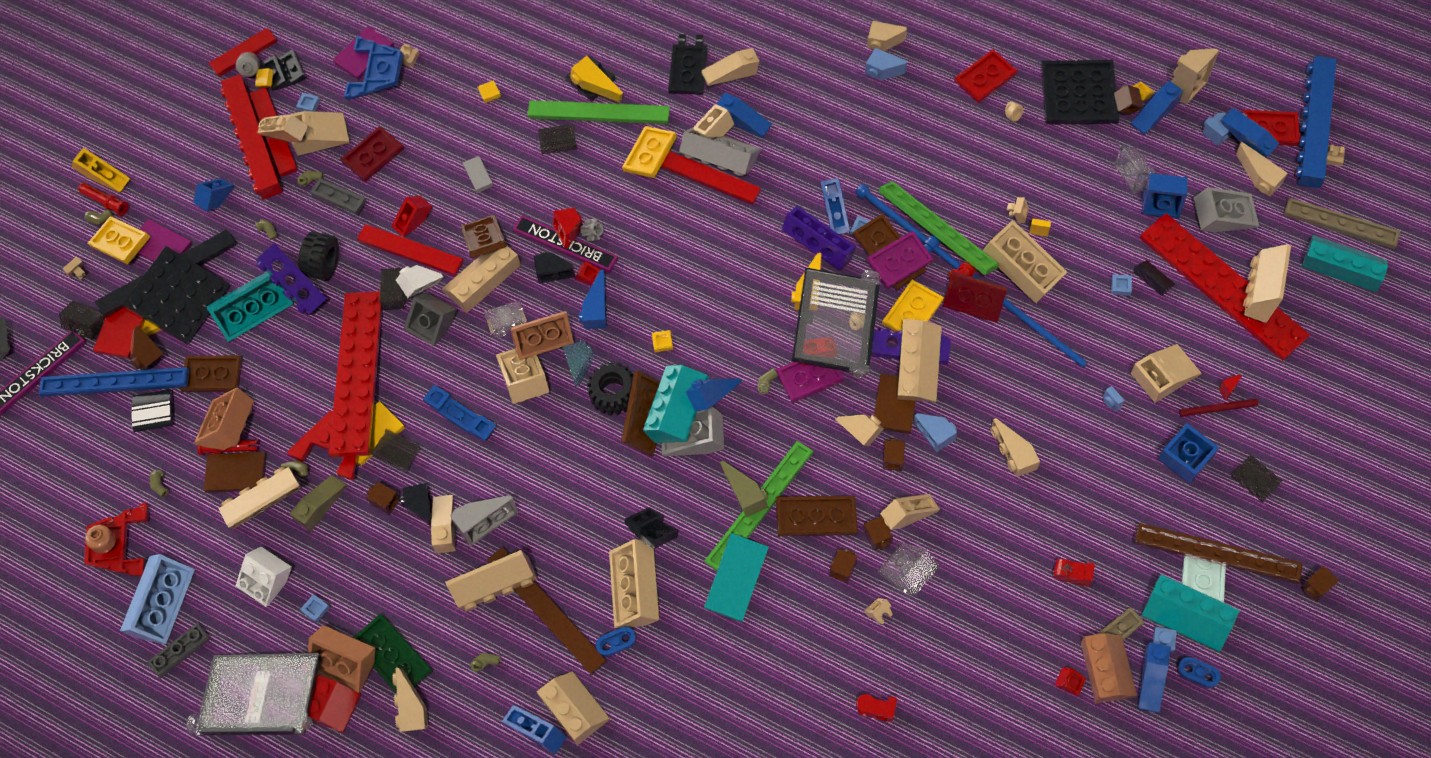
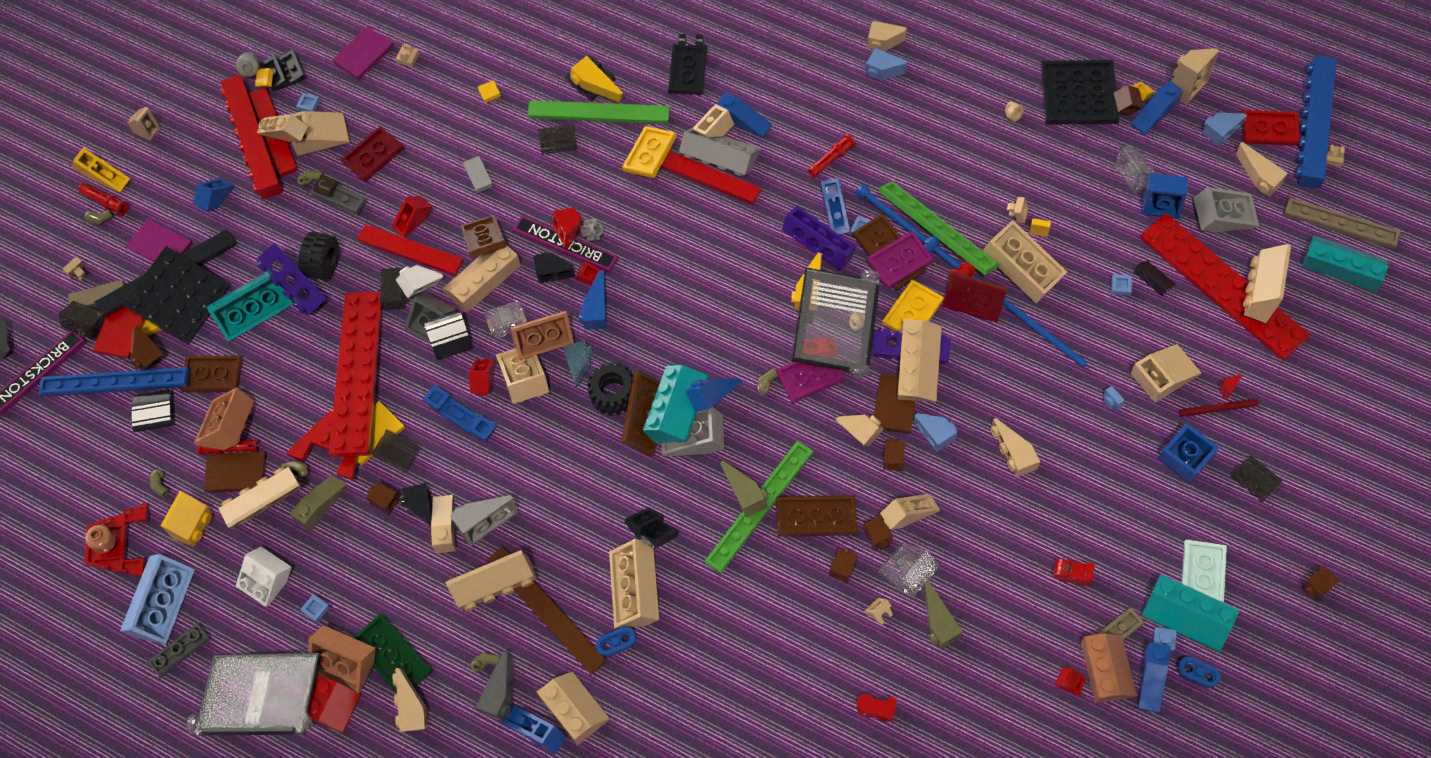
(90, 295): none -> dark tan tile
(118, 240): yellow tile -> none
(144, 123): none -> tan slope
(186, 519): none -> yellow slope
(254, 45): red tile -> none
(264, 224): olive arm -> none
(325, 185): none -> dark brown tile
(381, 70): blue wing -> none
(448, 335): none -> slope
(482, 376): none -> red slope
(498, 693): none -> dark grey slope
(662, 341): yellow tile -> none
(733, 67): tan slope -> none
(736, 577): teal tile -> none
(837, 150): none -> red pin
(941, 624): none -> olive slope
(985, 76): red tile -> none
(1218, 553): reddish brown tile -> none
(1249, 132): blue slope -> none

